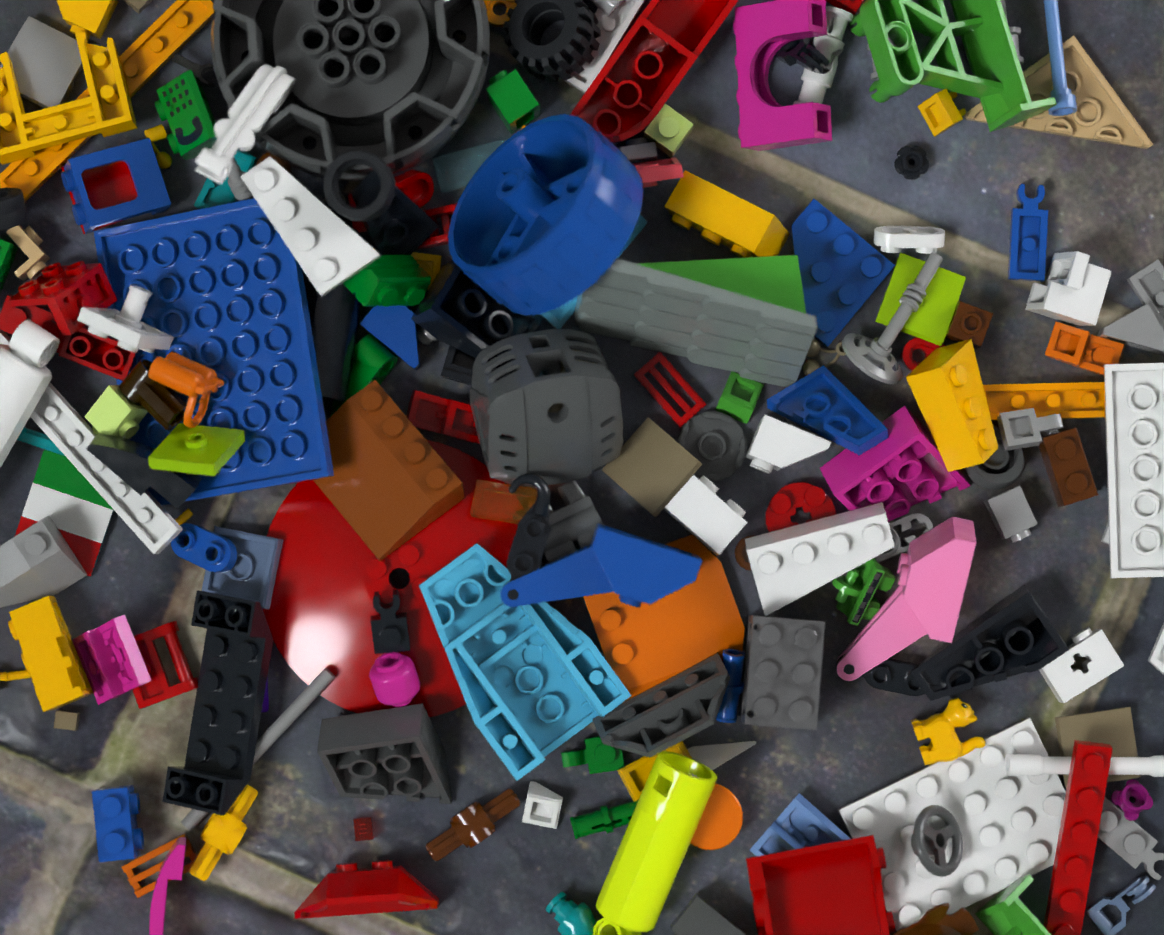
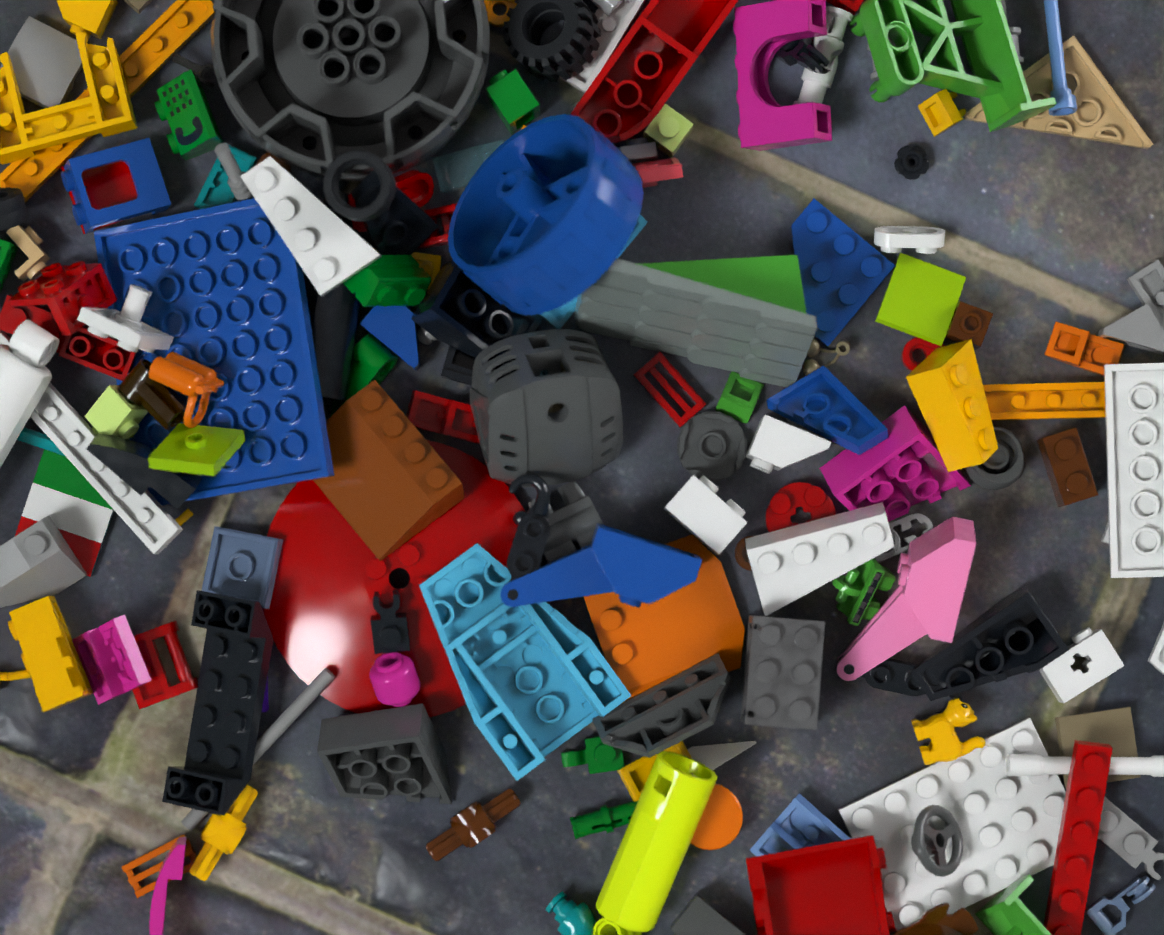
(66, 720): dark tan piece -> none
(117, 823): blue brick -> none
(157, 133): yellow piece -> none
(201, 546): blue plate -> none
(247, 116): white piece -> none
(363, 828): clear red piece -> none
(366, 892): red wedge -> none
(495, 501): clear orange tile -> none
(542, 806): white slope -> none
(652, 467): dark tan slope -> none
(725, 218): yellow wedge -> none
(733, 662): blue pin -> none
(876, 354): light grey dish -> none
(1011, 514): light grey brick -> none
(1024, 430): light grey plate -> none
(1028, 238): blue plate -> none
(1071, 290): white plate -> none
(1136, 791): magenta plate -> none

